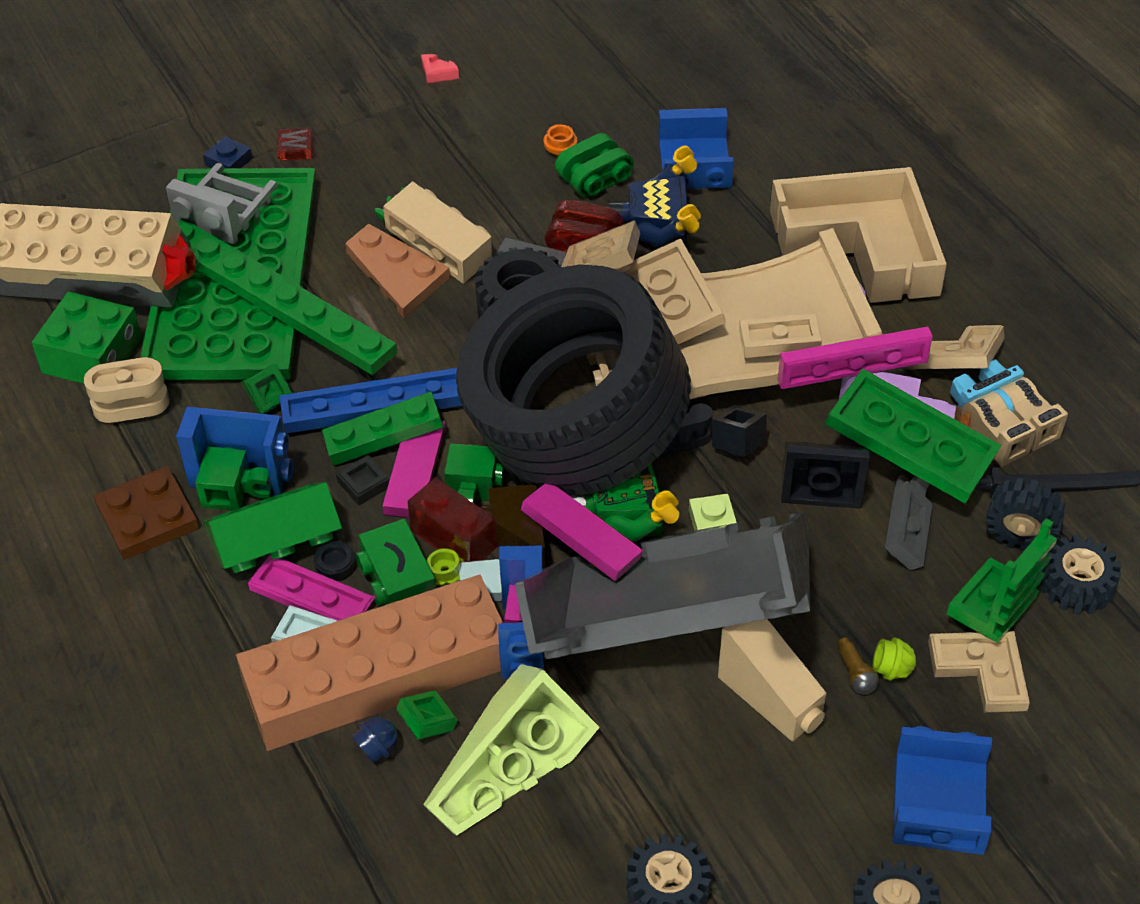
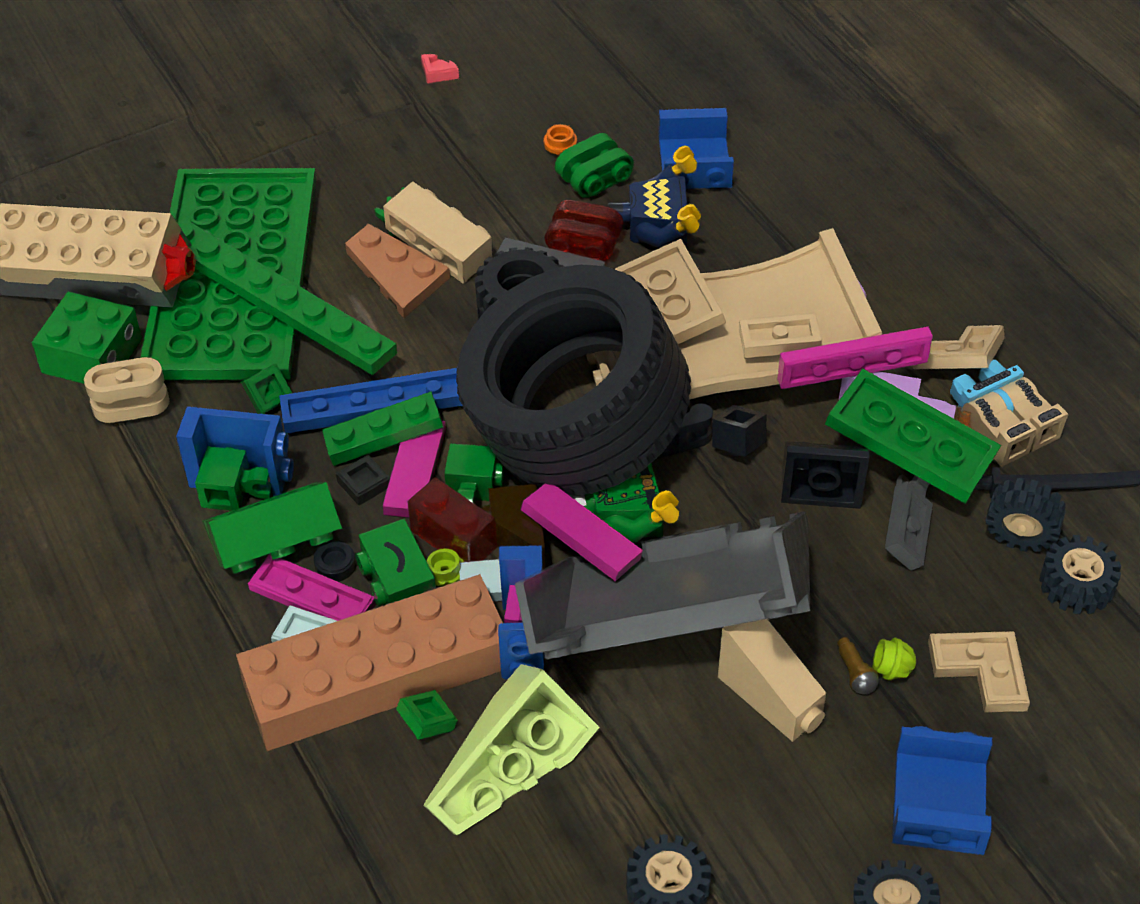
(146, 512): reddish brown plate -> none
(215, 209): light grey plate -> none
(229, 153): dark blue plate -> none
(294, 143): clear red tile -> none
(376, 738): dark blue plate -> none
(610, 249): tan plate -> none
(711, 511): yellowish green plate -> none
(874, 217): tan piece -> none
(1003, 592): green plate -> none

